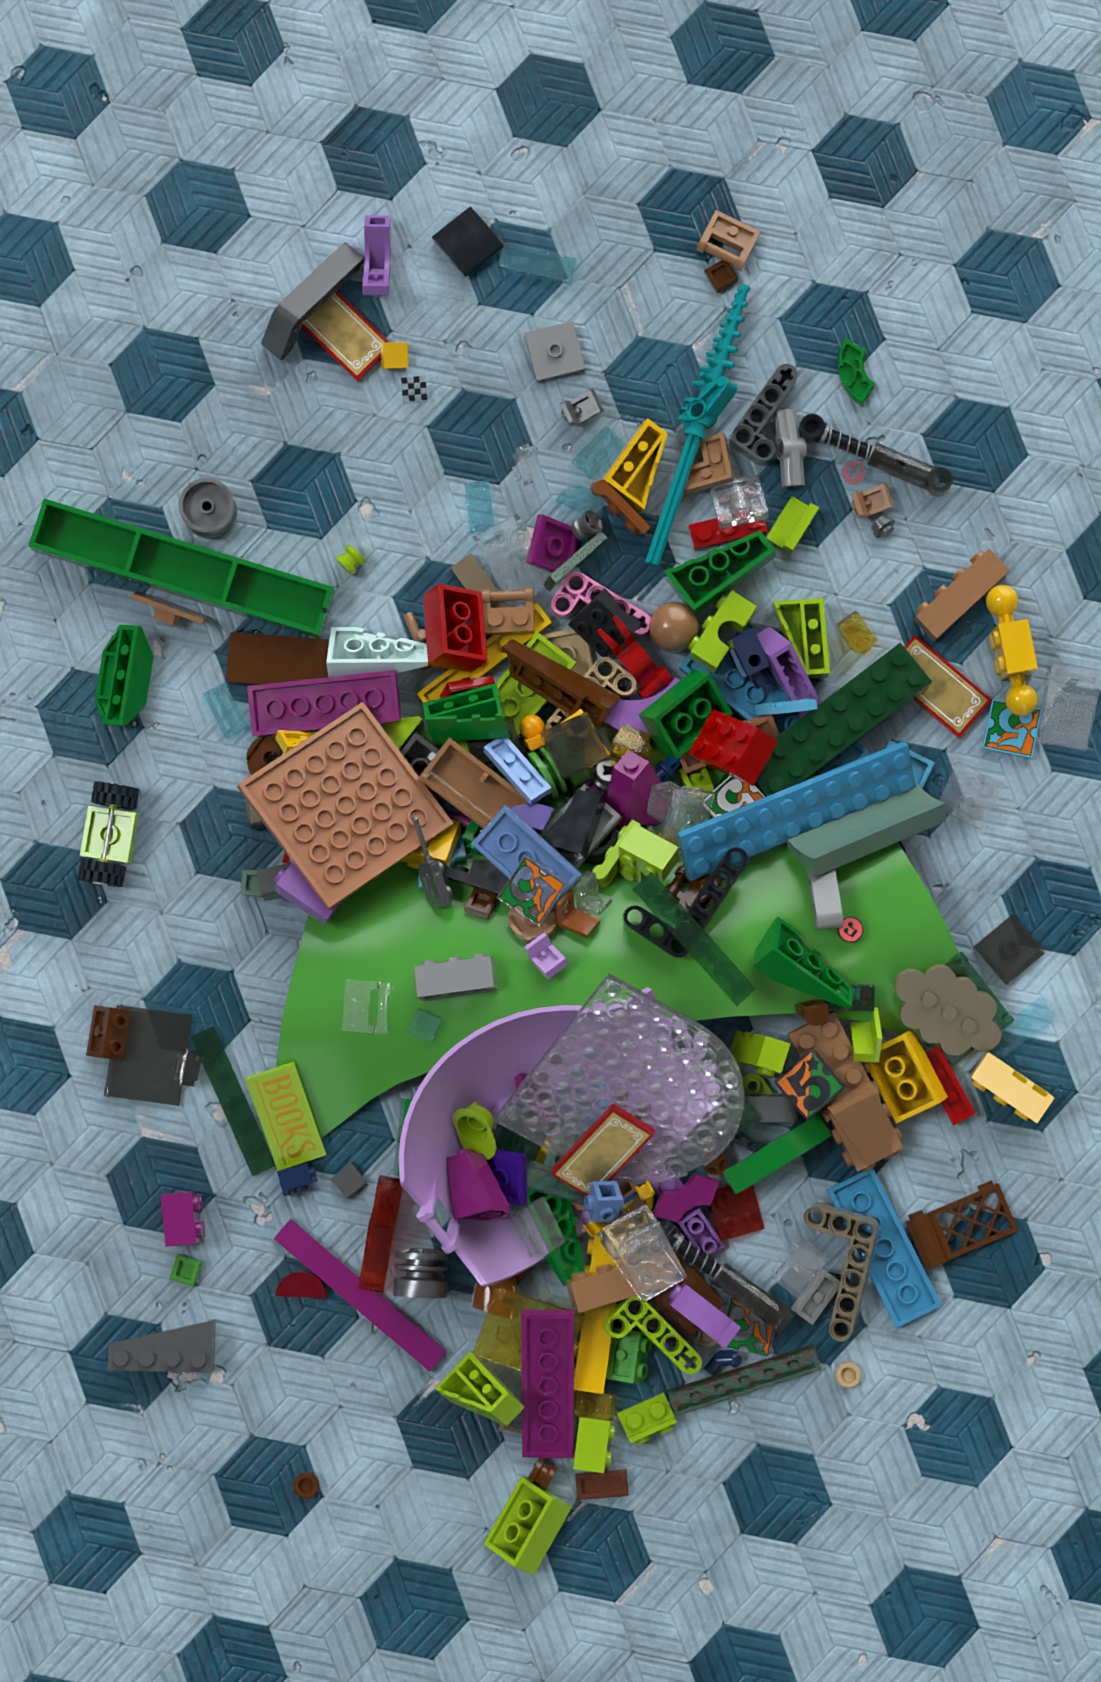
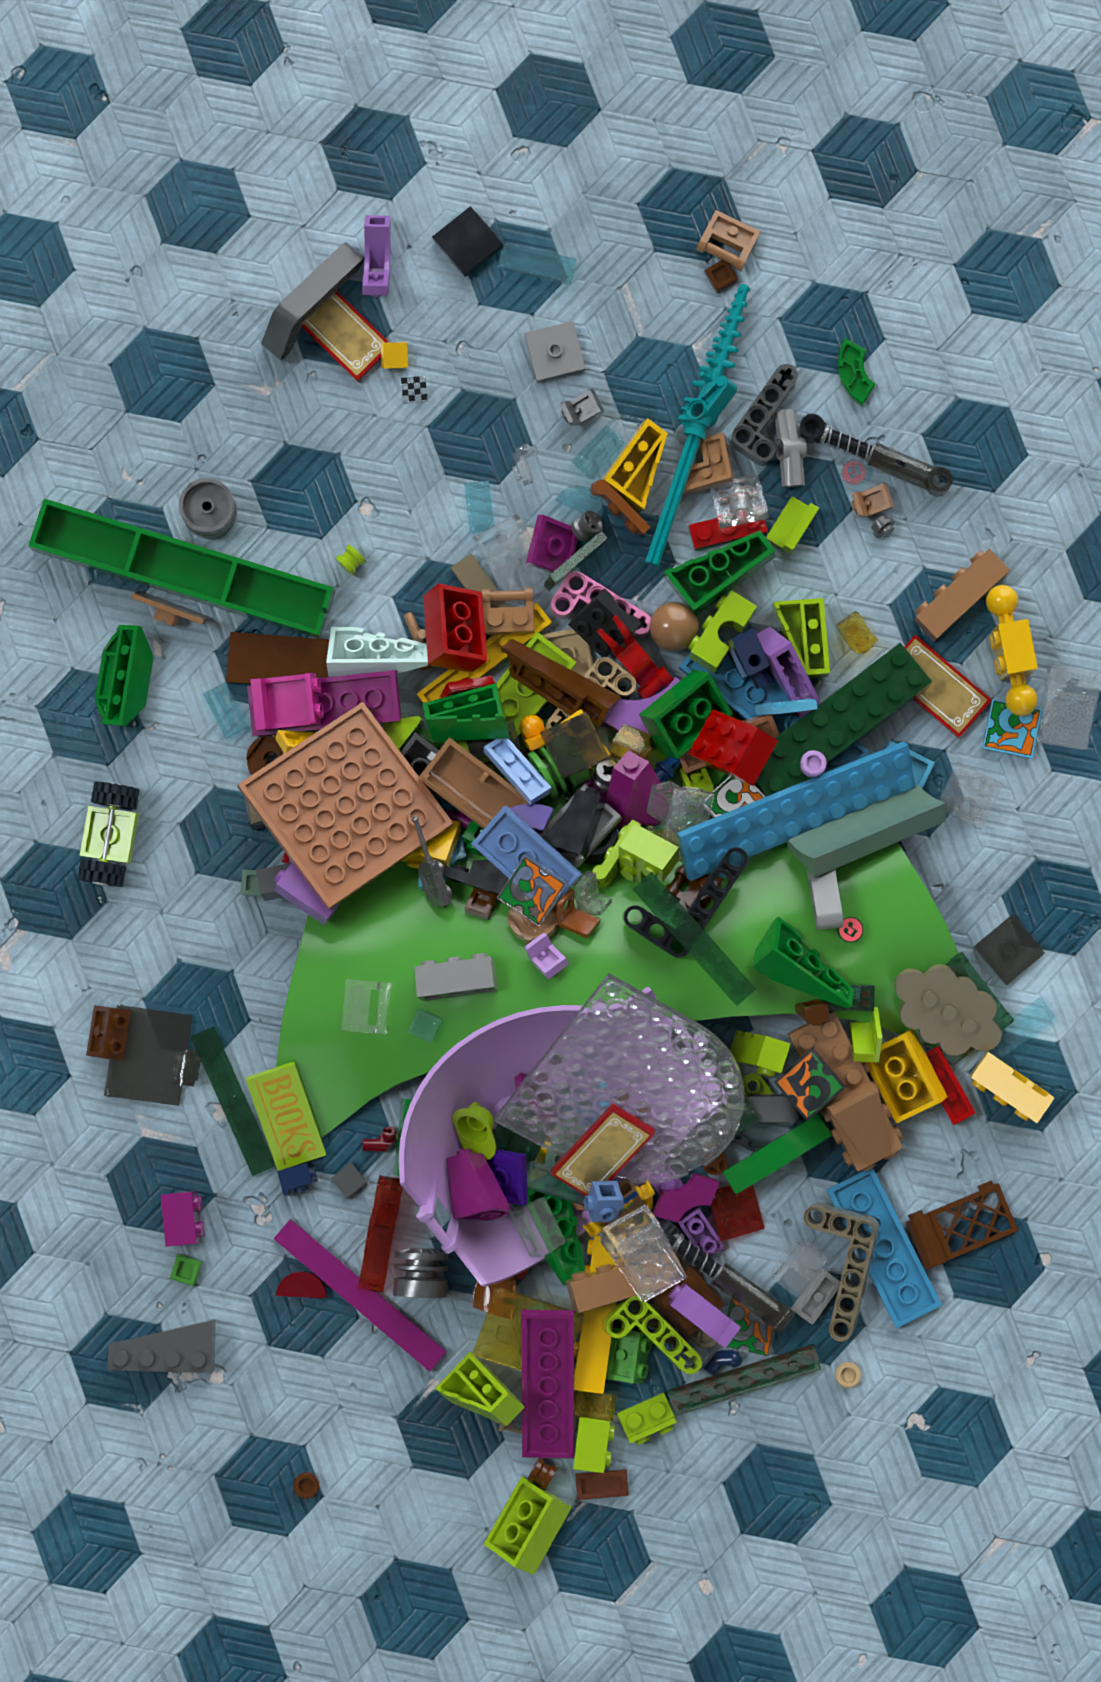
(286, 701): none -> dark pink panel
(383, 1142): none -> dark red arm
(813, 763): none -> lavender tile

